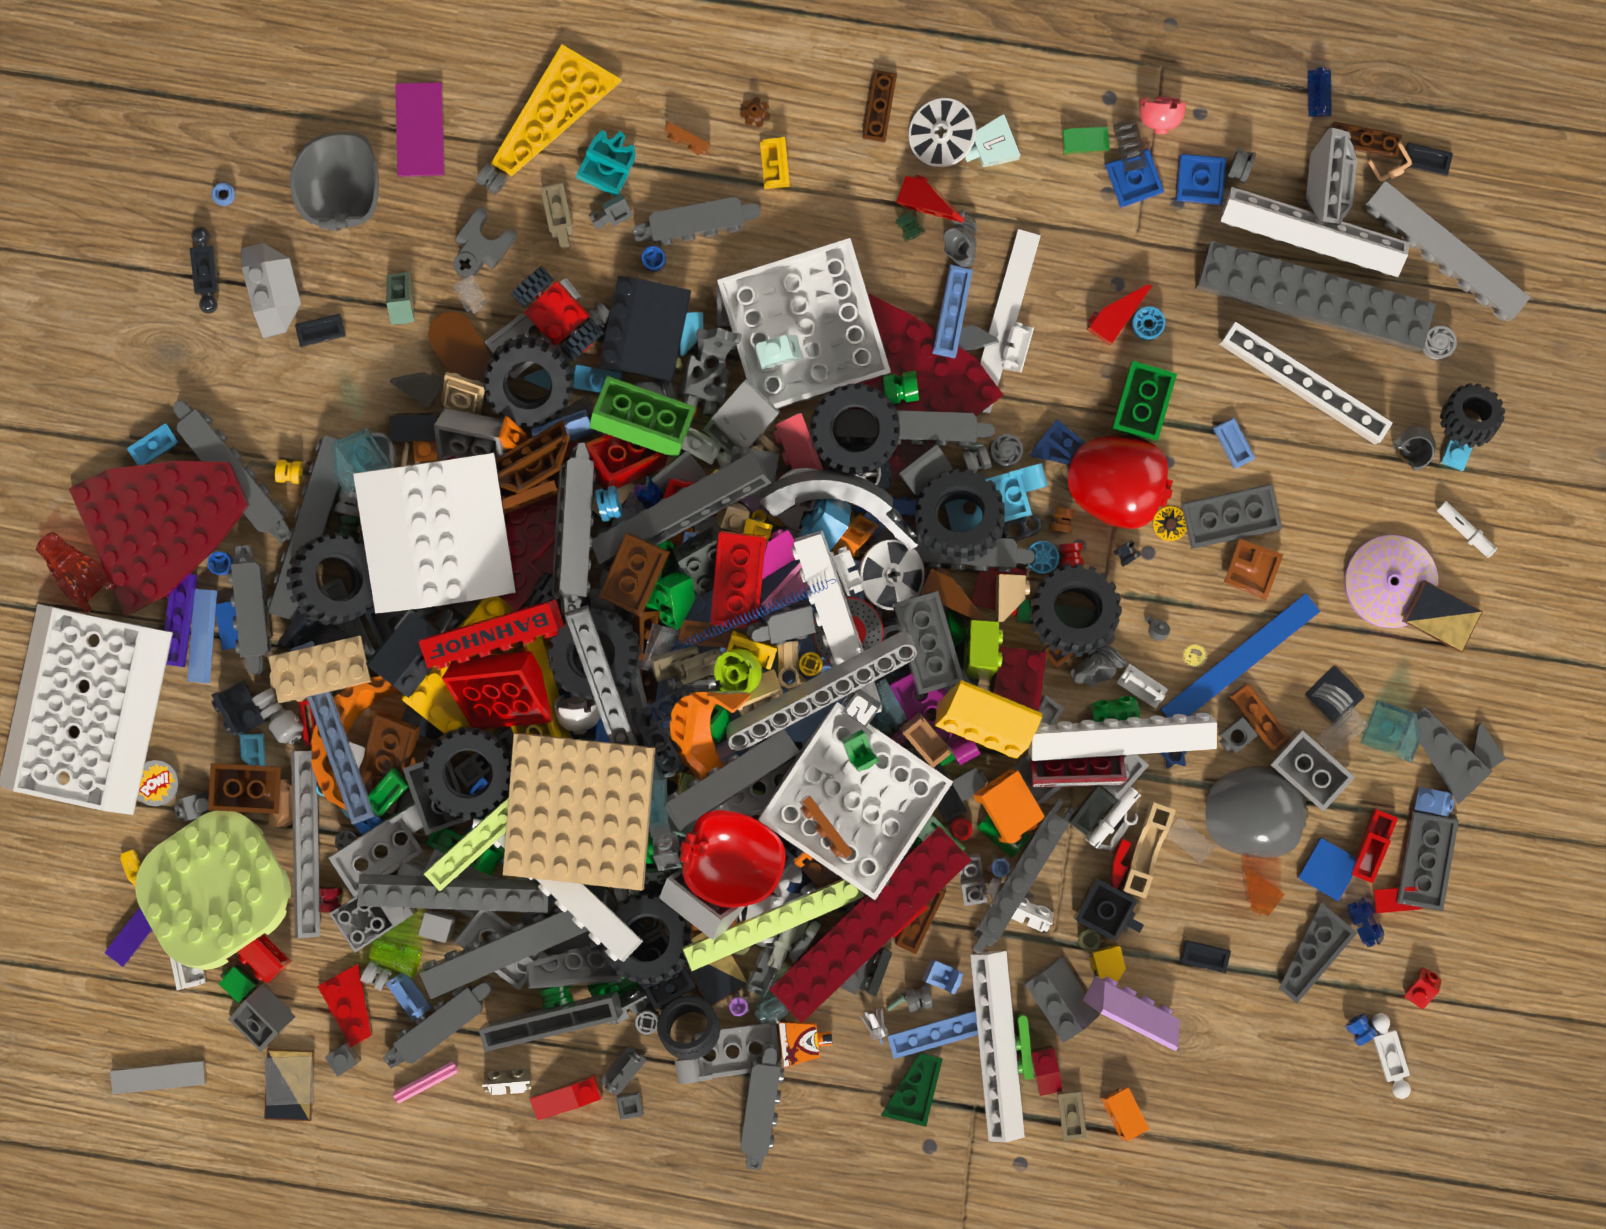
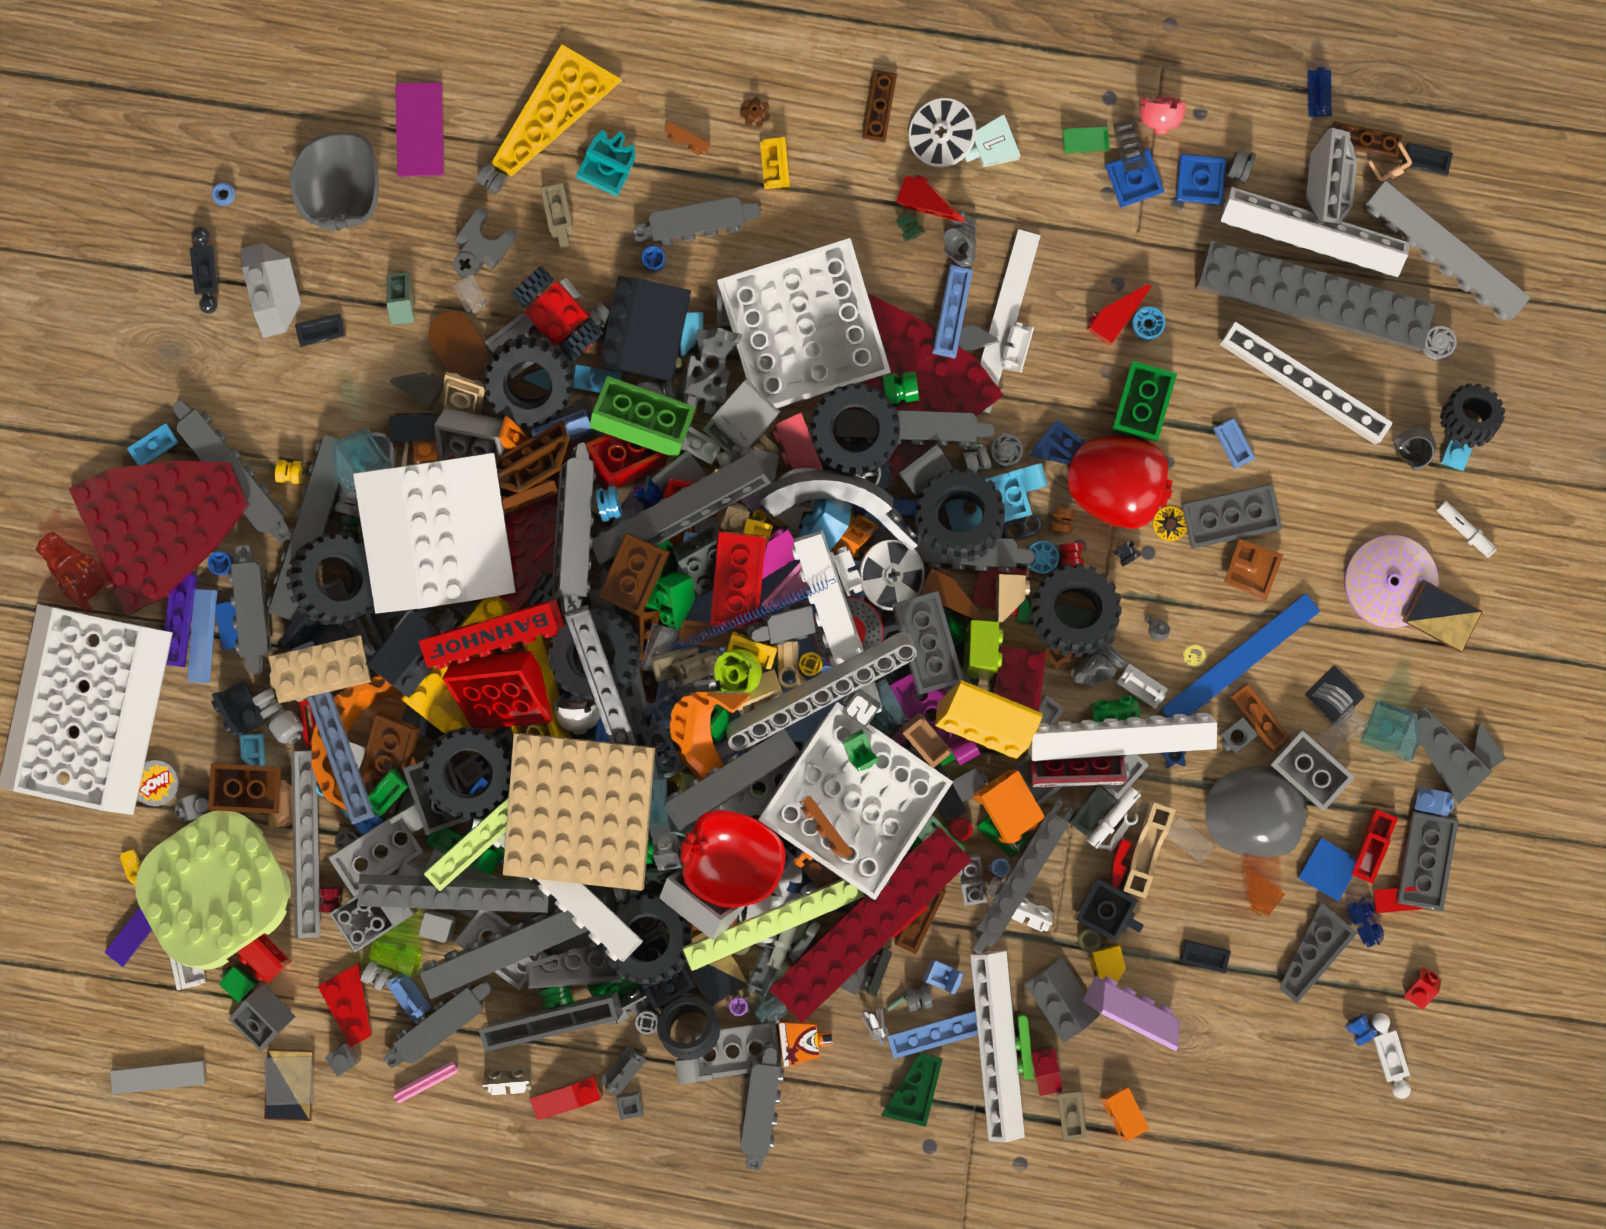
(614, 212): dark grey plate -> none
(778, 351): light aqua torso -> none

